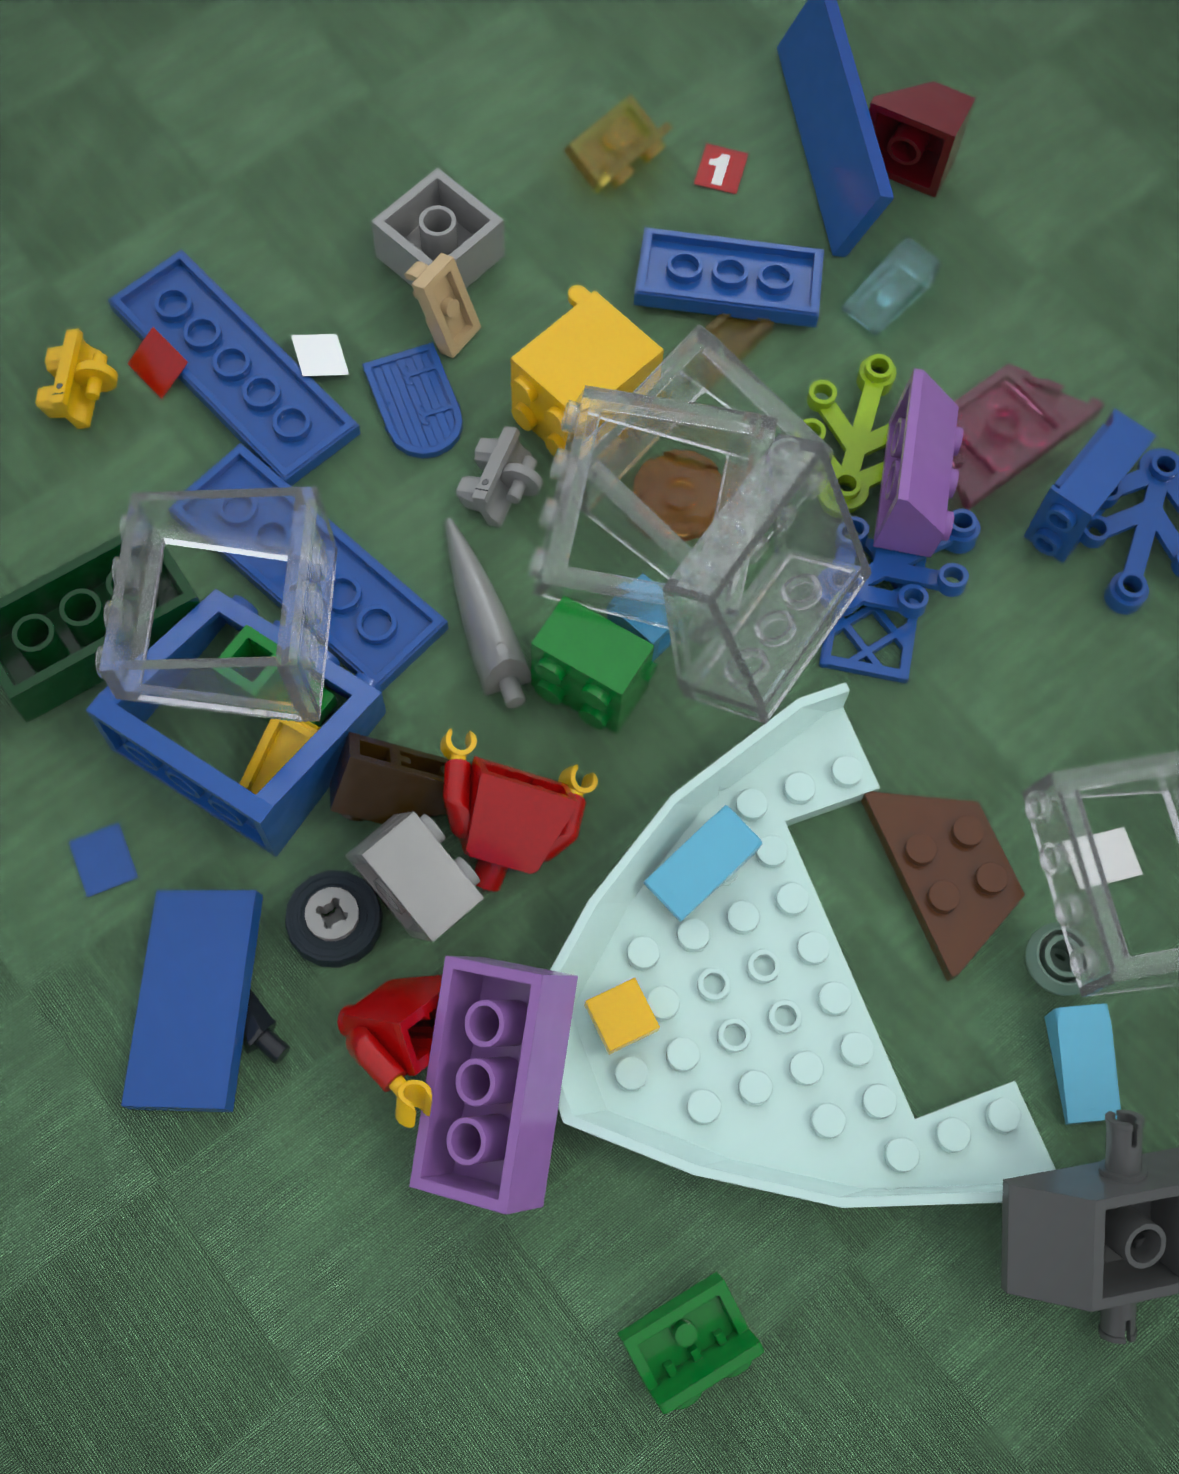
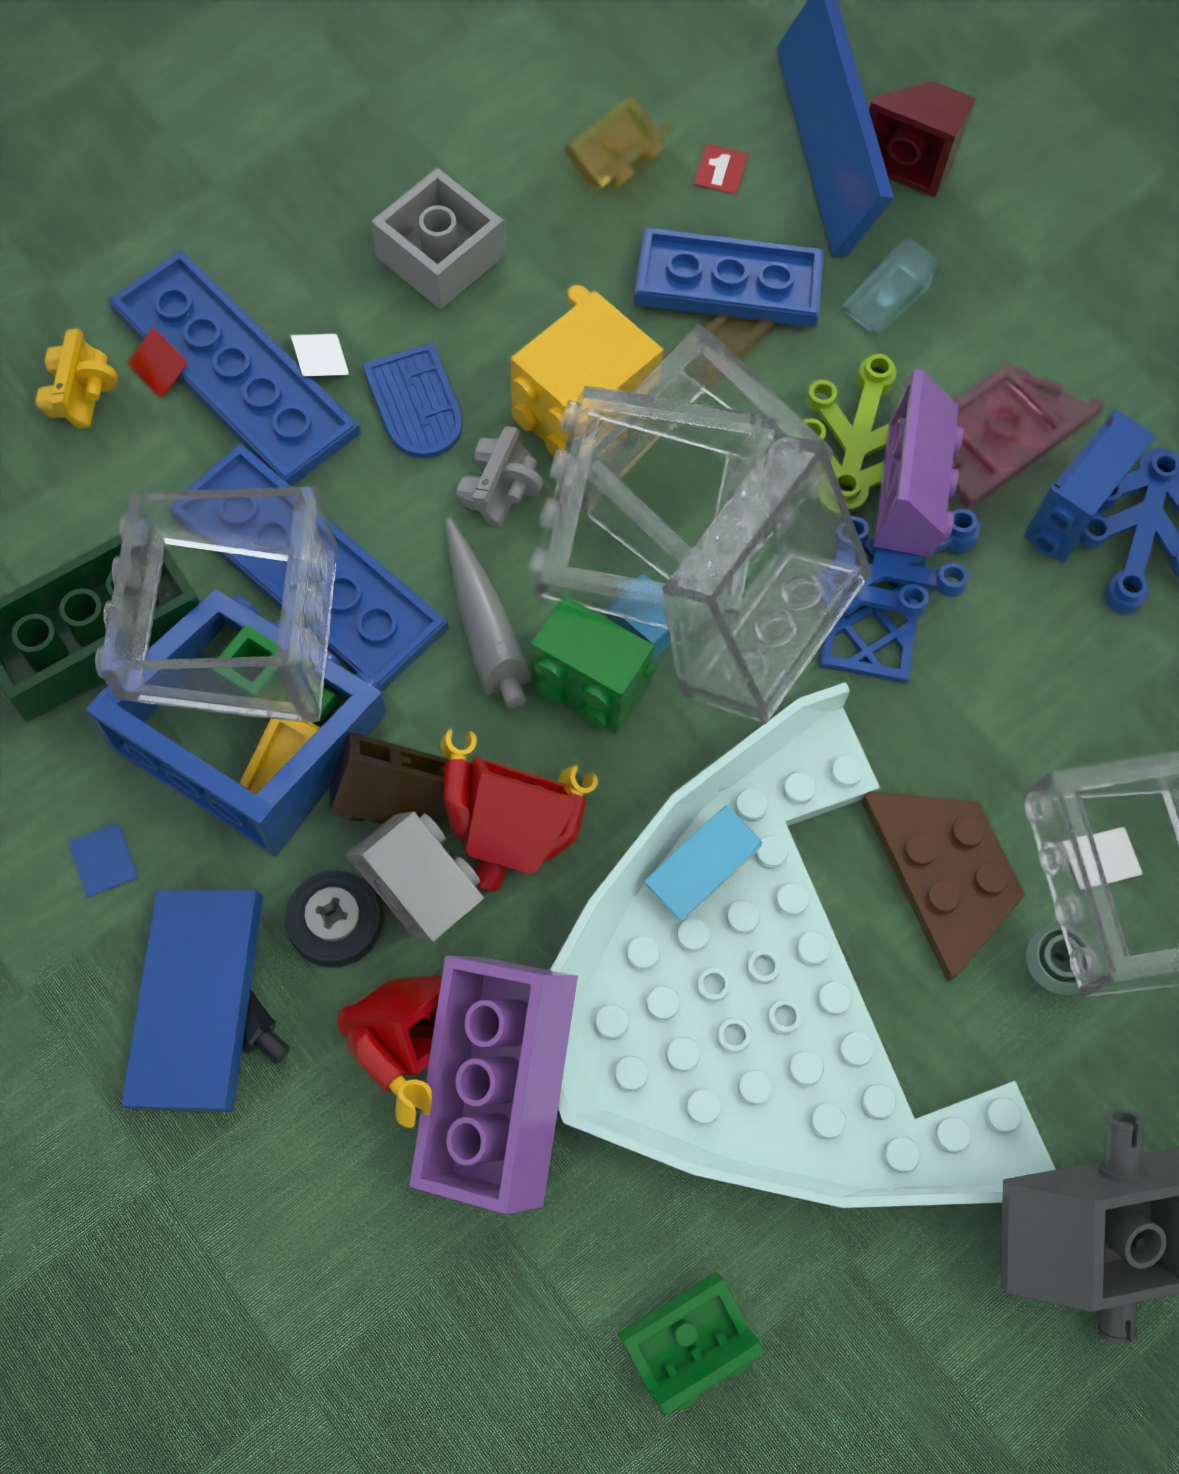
(444, 303): tan plate -> none
(621, 1016): yellow tile -> none
(680, 490): clear orange tile -> none
(1084, 1062): medium azure slope -> none

